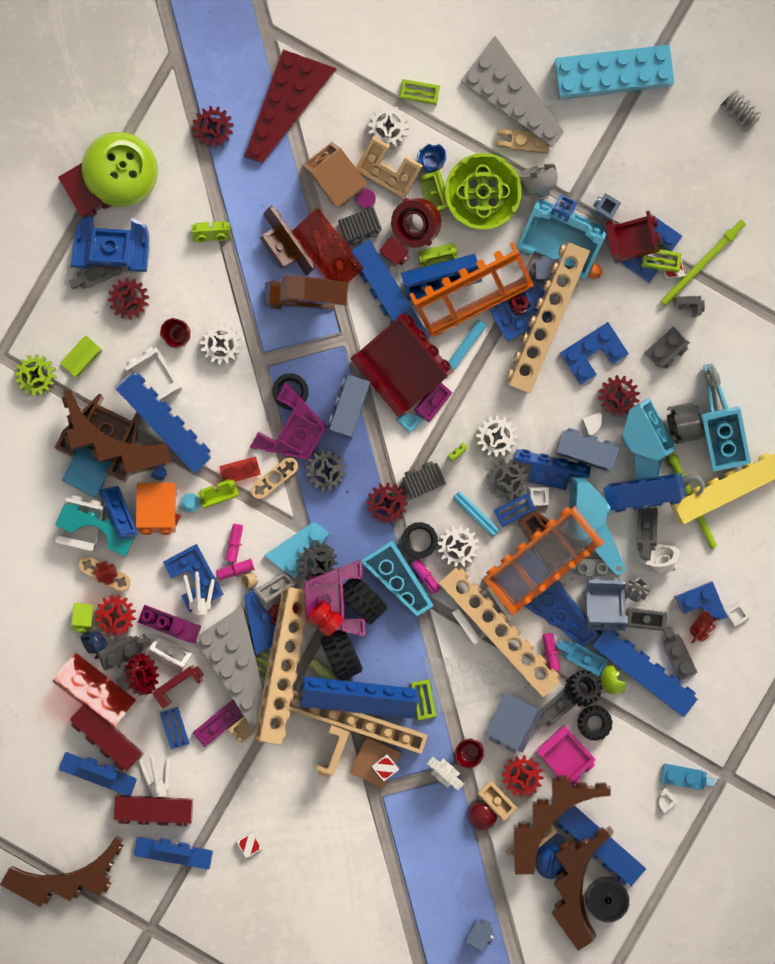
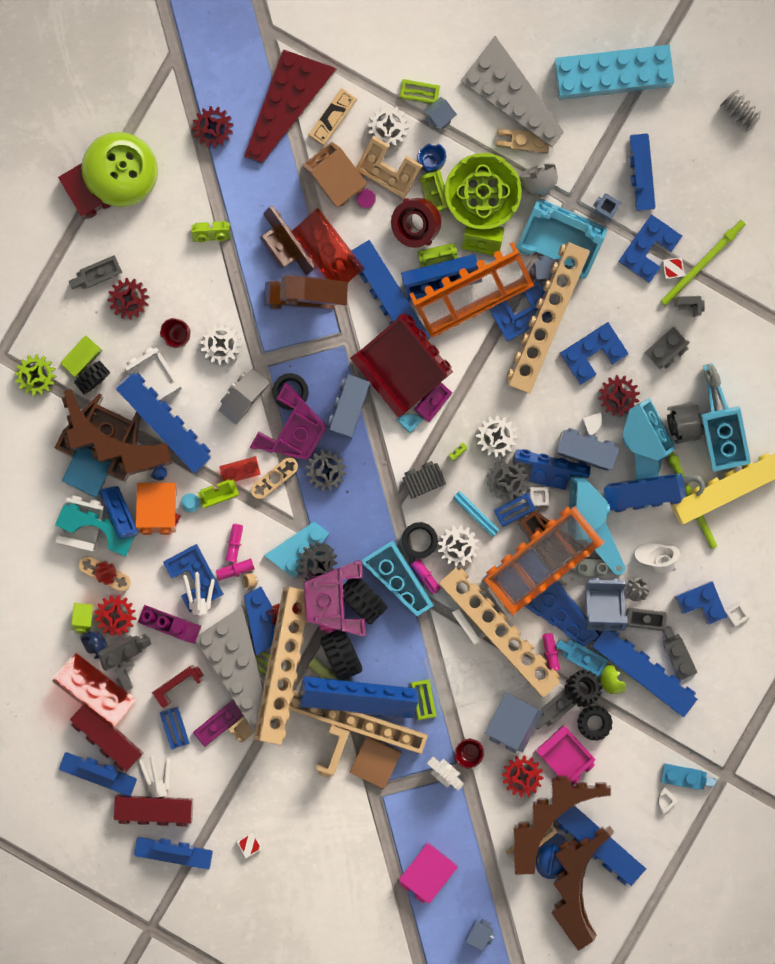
(37, 887): reddish brown arch -> none
(91, 377): none -> black tyre
(111, 246): blue piece -> none
(142, 675): dark red gear -> none
(169, 654): white slope -> none
(243, 395): none -> light grey brick
(271, 592): light grey slope -> none
(325, 618): red wheel -> none
(332, 116): none -> tan tile
(359, 226): dark grey brick -> none
(385, 767): white tile -> none
(391, 515): dark red gear -> none
(394, 252): dark red brick -> none
(427, 873): none -> dark pink panel
(439, 113): none -> sand blue brick
(466, 344): medium azure axle -> none
(481, 815): dark red hair -> none
(483, 240): none -> lime panel
(496, 800): tan slope -> none
(519, 299): dark red bush -> none
(561, 212): blue tile -> none
(595, 271): orange hinge -> none
(603, 888): black wheel -> none
(633, 238): dark red panel -> none
(642, 172): none -> blue bracket
(647, 531): dark grey hinge -> none
(663, 267): lime tile -> none
(703, 626): clear red hinge -> none

